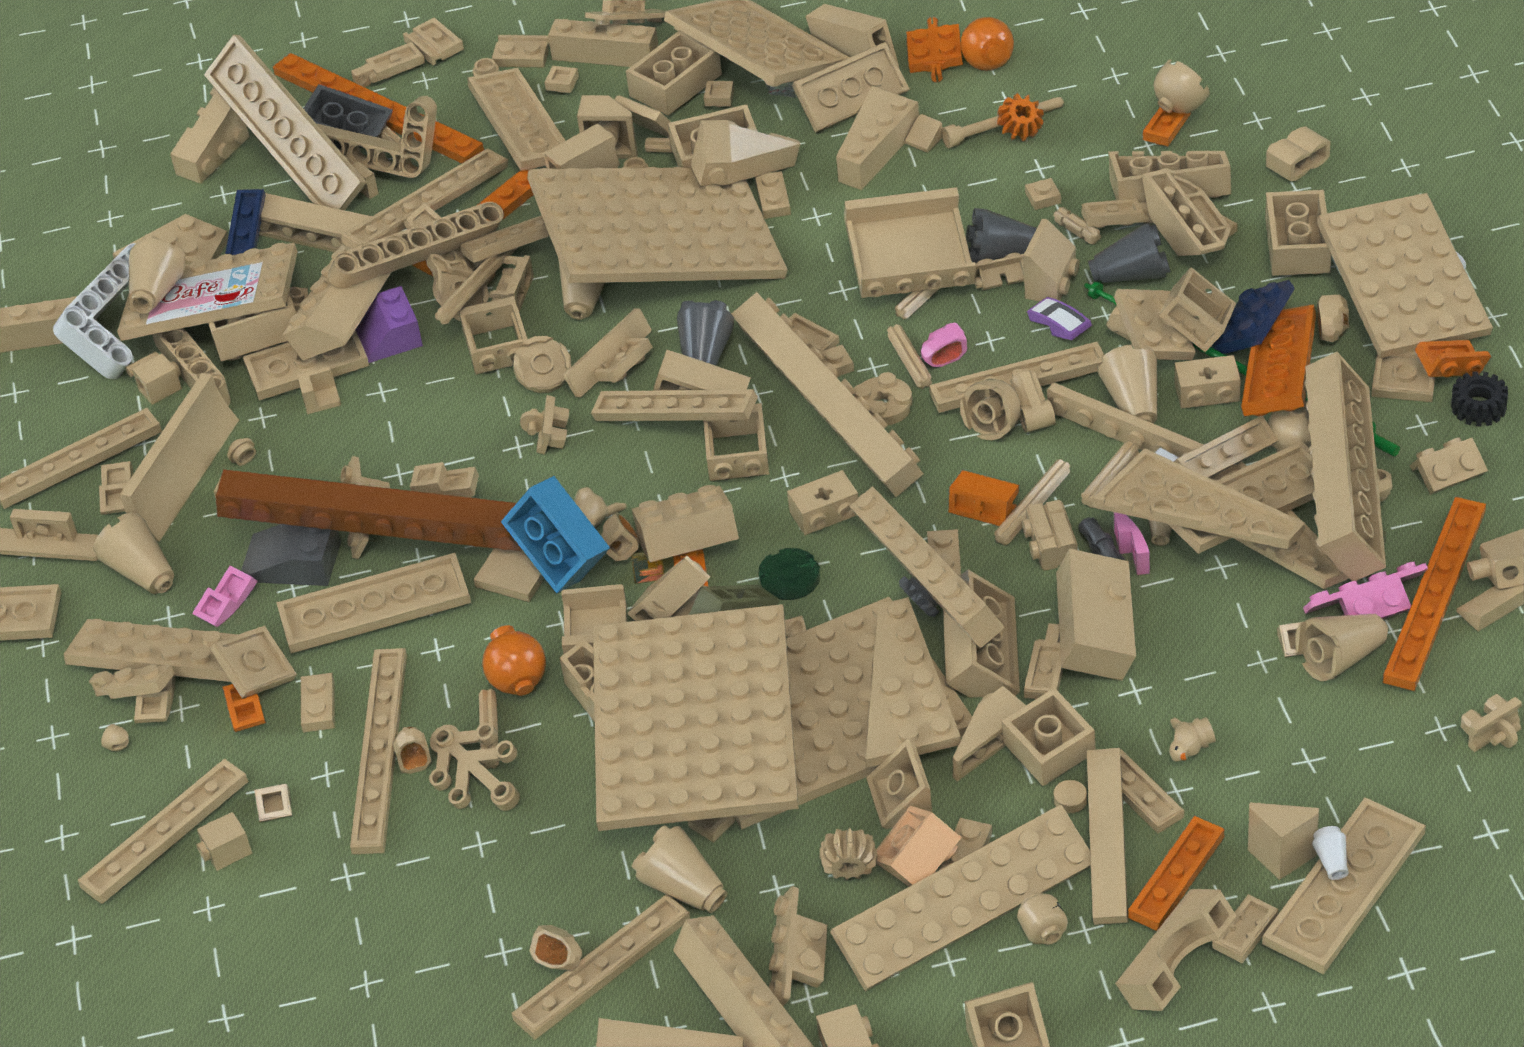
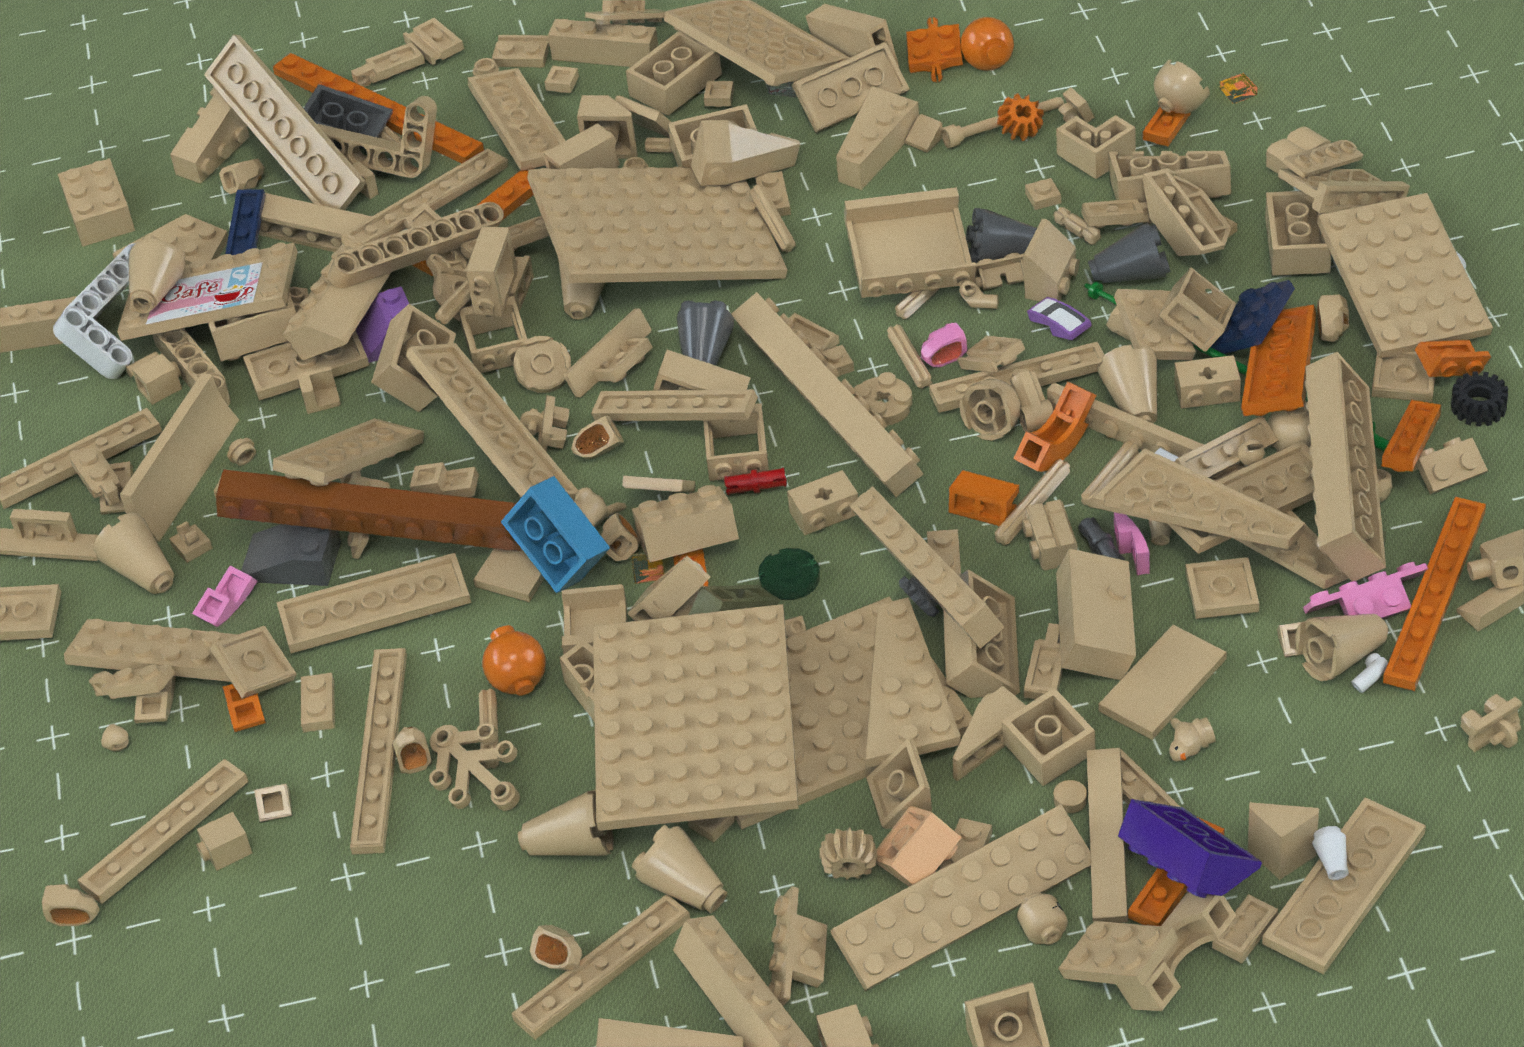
(68, 906): none -> tan rock
(96, 202): none -> tan brick
(97, 475): none -> tan hinge
(190, 542): none -> tan tile
(241, 175): none -> tan rock
(347, 451): none -> tan plate
(394, 370): none -> tan brick
(486, 417): none -> tan plate
(491, 271): none -> tan window
(567, 830): none -> tan cone
(597, 438): none -> rock
(658, 484): none -> tan tile
(755, 481): none -> red pin
(772, 218): none -> tan axle
(976, 298): none -> tan arm
(990, 353): none -> tan plate
(1060, 432): none -> orange arch
(1075, 106): none -> tan tile
(1089, 146): none -> tan brick
(1118, 953): none -> tan plate
(1162, 682): none -> tan tile
(1186, 848): none -> dark purple slope
(1222, 588): none -> tan plate
(1238, 88): none -> clear yellow tile
(1252, 456): none -> tan hinge
(1323, 158): none -> tan bracket
(1344, 188): none -> tan fence
(1375, 669): none -> white arm
(1411, 436): none -> orange plate

